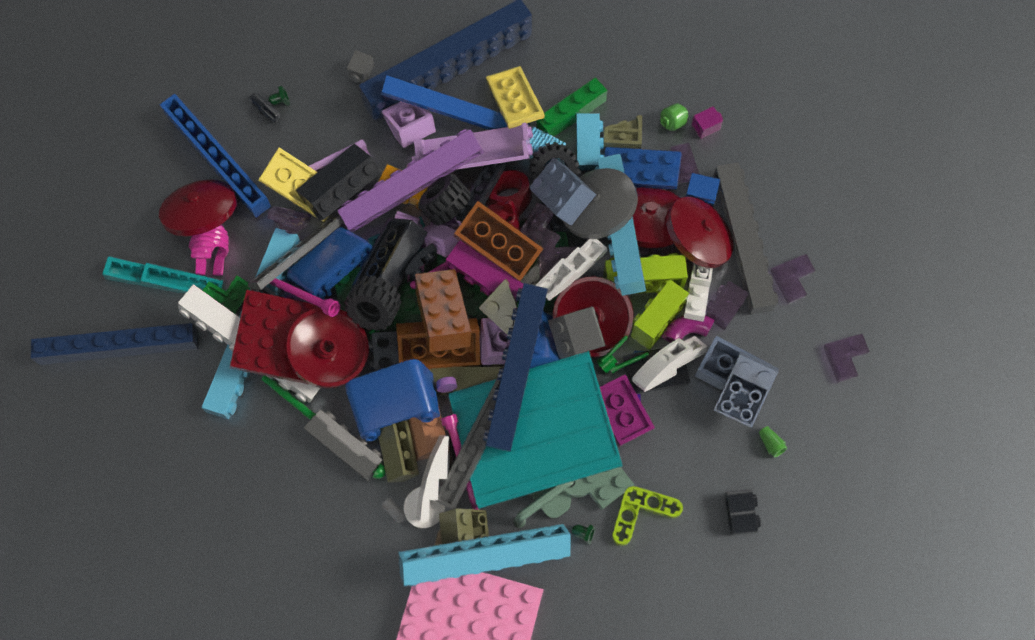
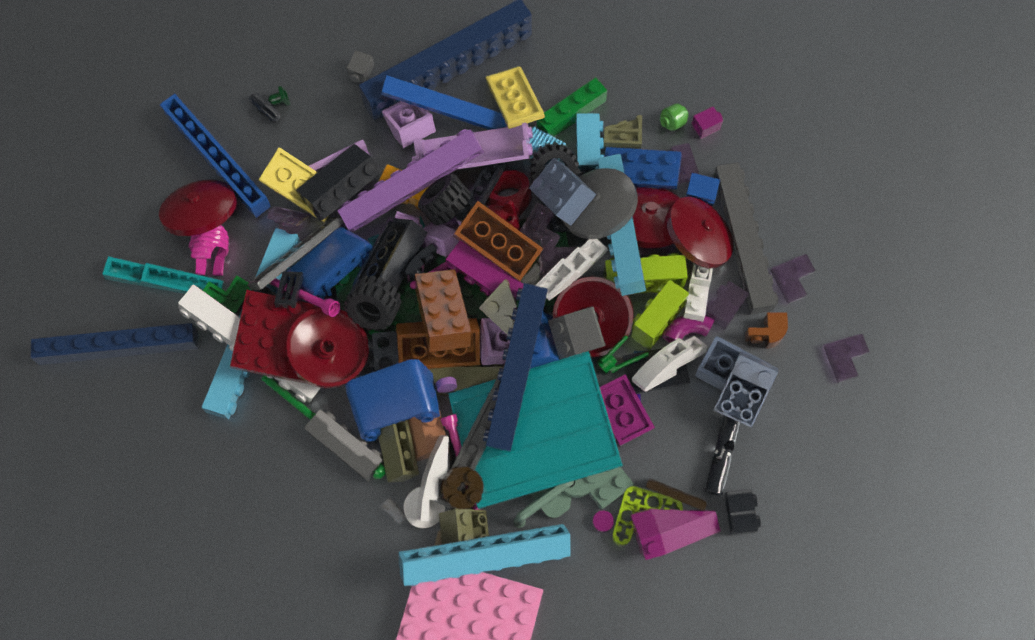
(287, 302): none -> black tile
(453, 479): none -> dark brown plate
(584, 533): dark green piece -> none
(603, 521): none -> magenta tile
(668, 530): none -> magenta wedge
(676, 494): none -> dark brown tile
(722, 457): none -> black piece
(772, 442): bright green cone -> none
(773, 332): none -> dark orange brick

